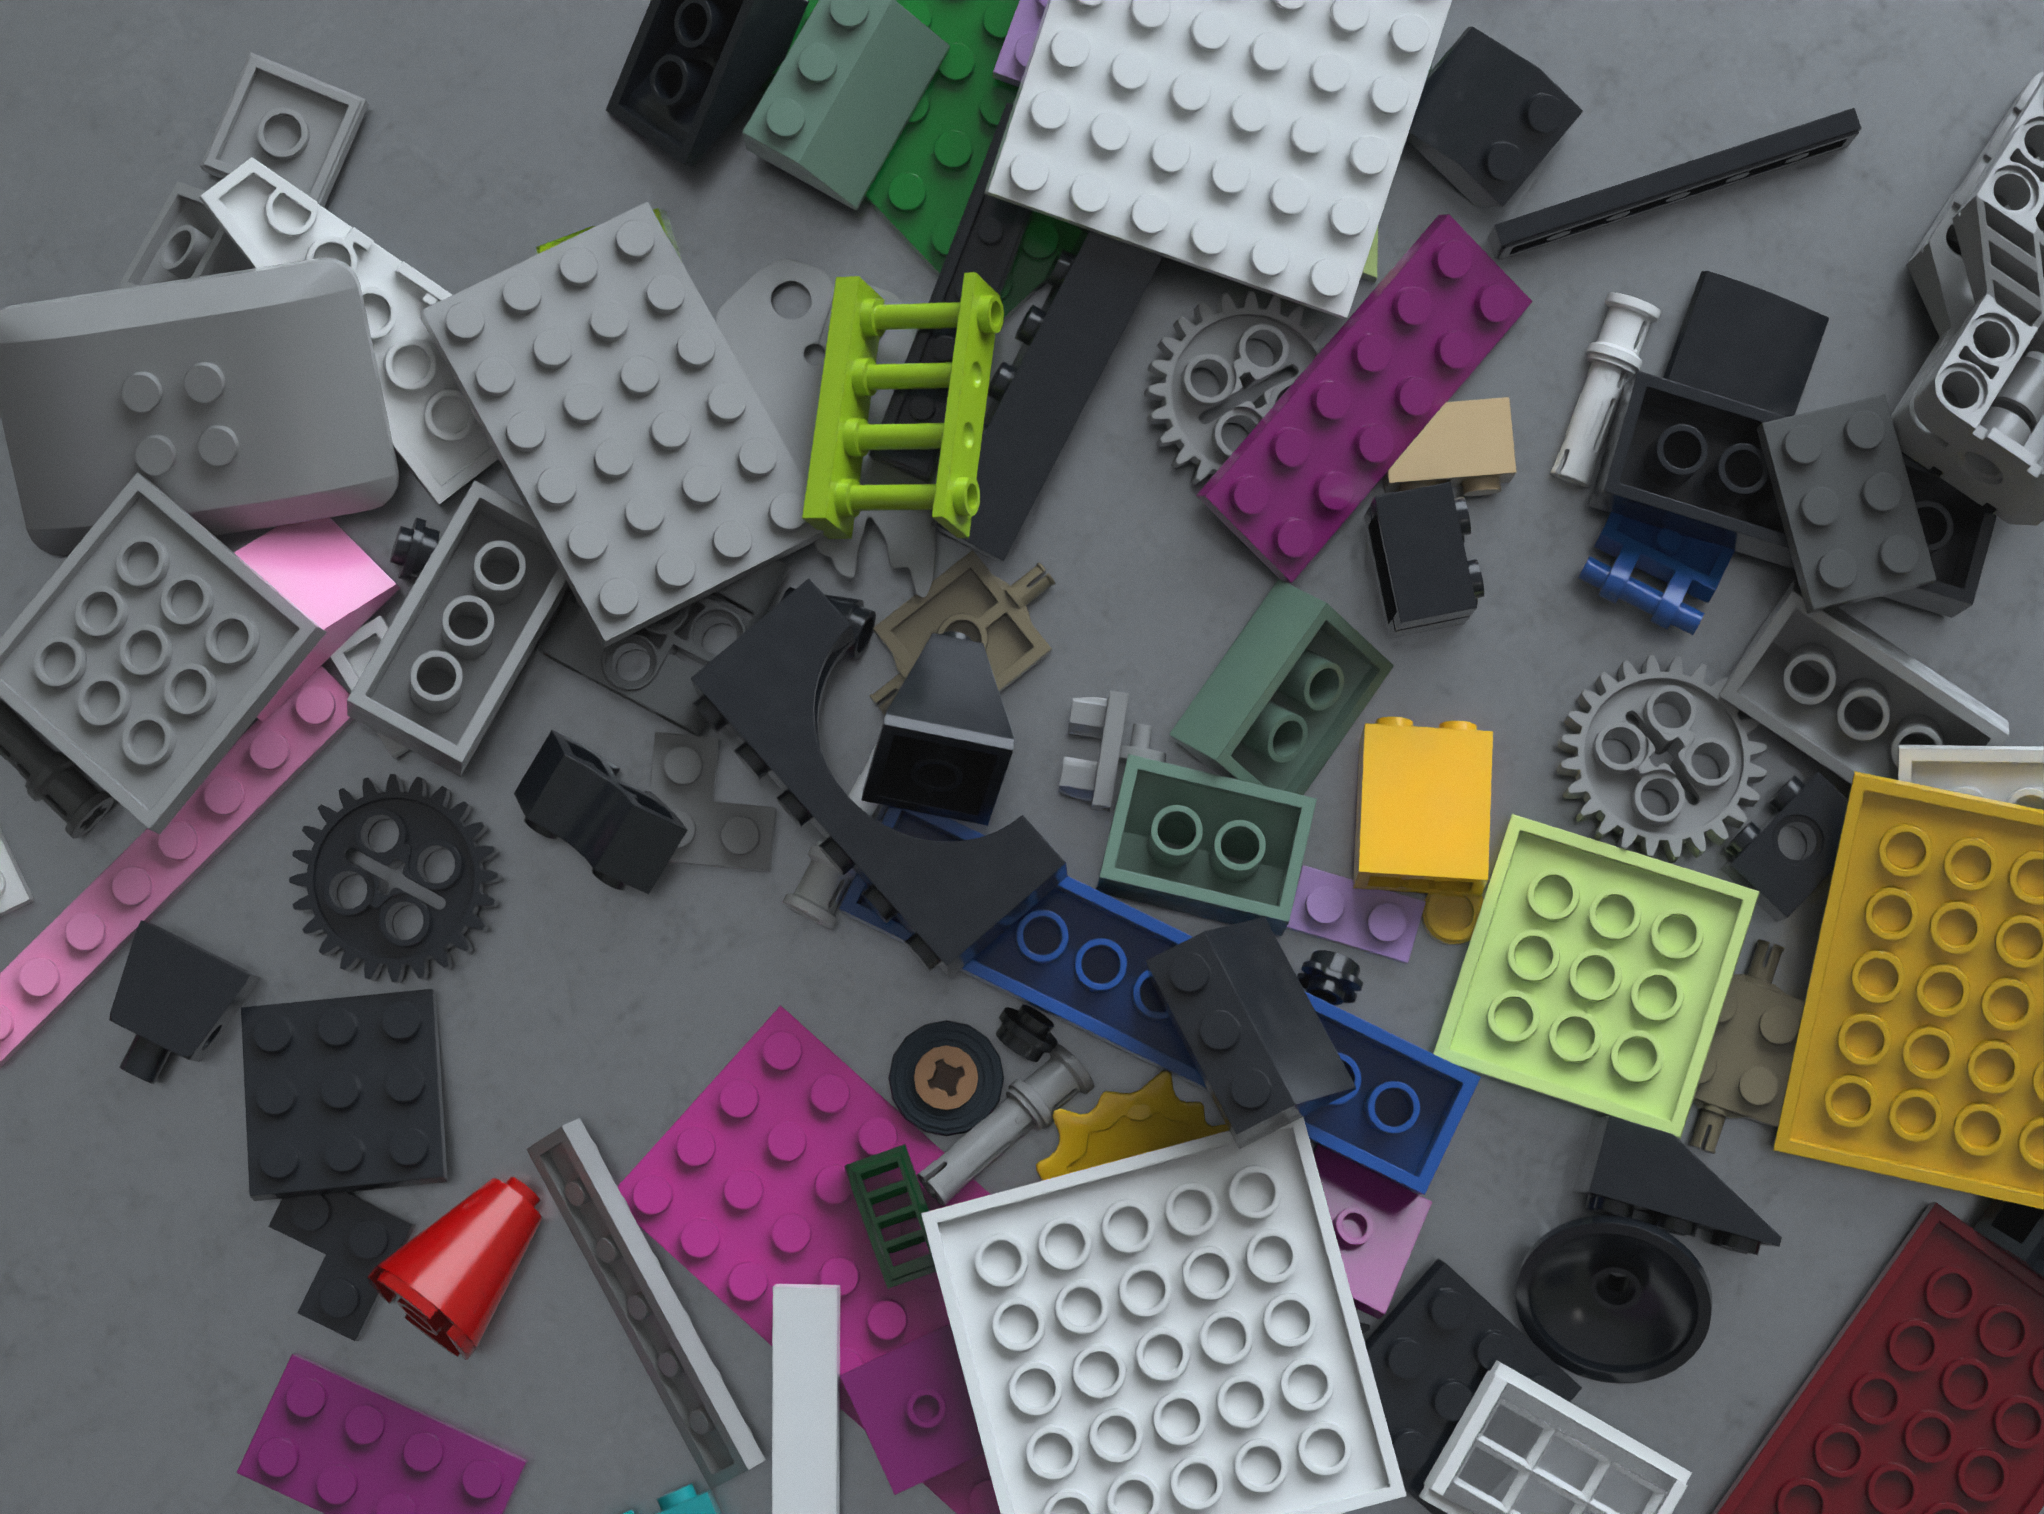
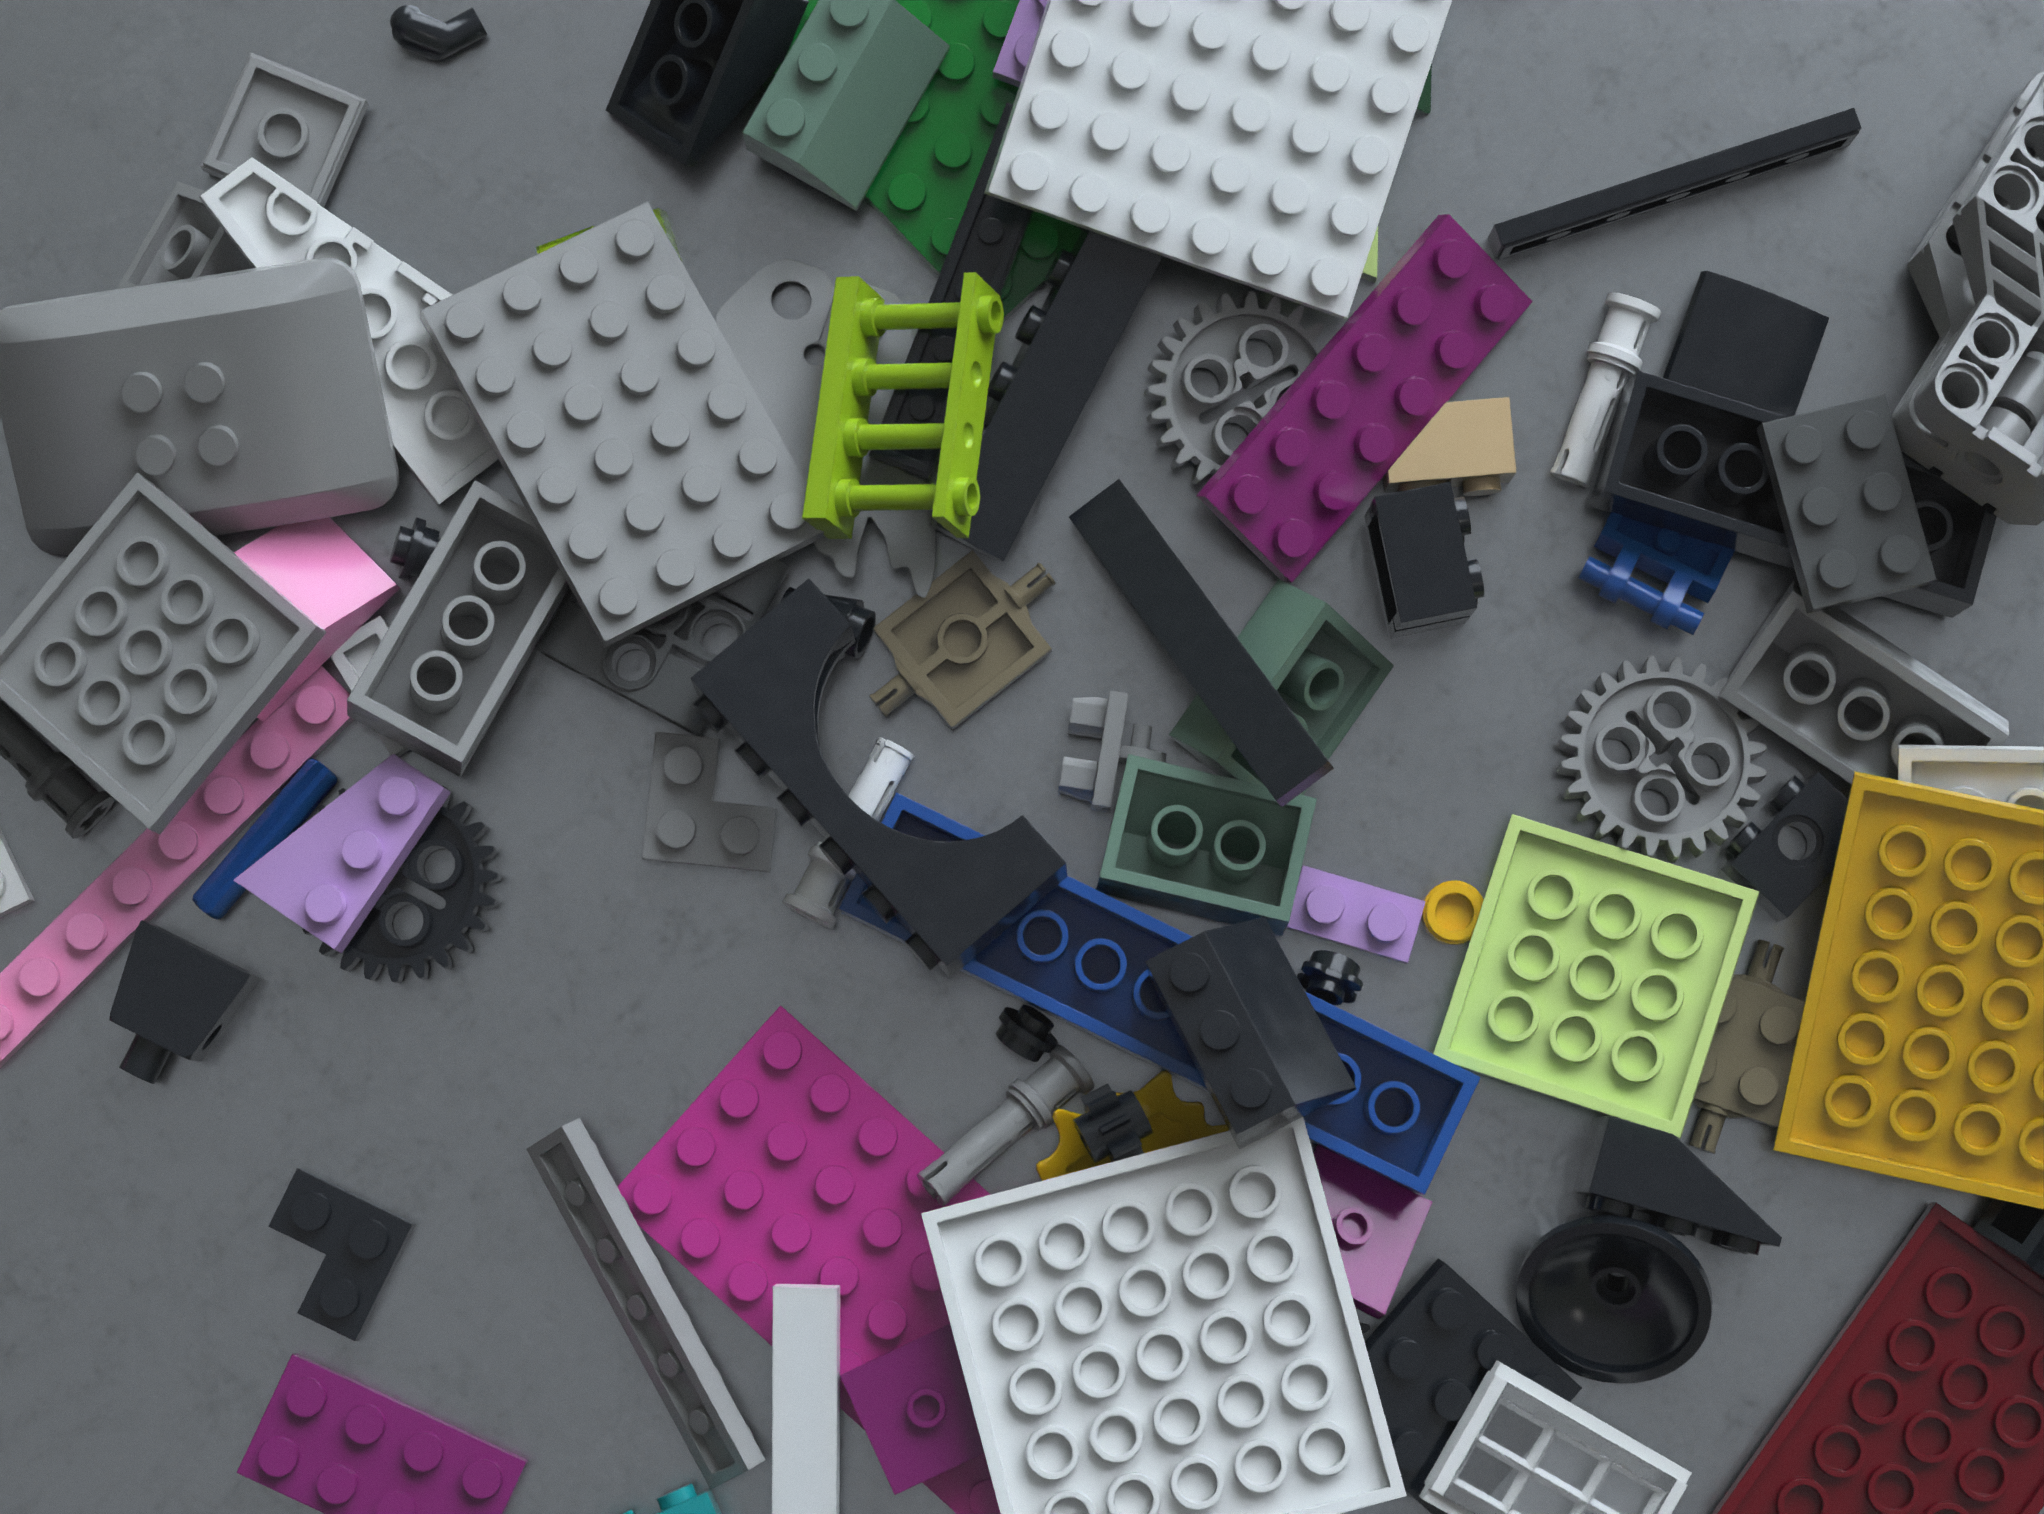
(270, 829): none -> blue axle
(343, 1095): black plate -> none
(348, 852): none -> lavender wing
(433, 37): none -> black arm
(462, 1264): red cone -> none
(611, 824): black brick -> none
(876, 1165): dark green slope -> none
(944, 736): black slope -> none
(953, 1098): black wheel -> none
(1112, 1125): none -> black gear
(1201, 643): none -> black tile
(1423, 807): yellow brick -> none
(1488, 118): black slope -> none

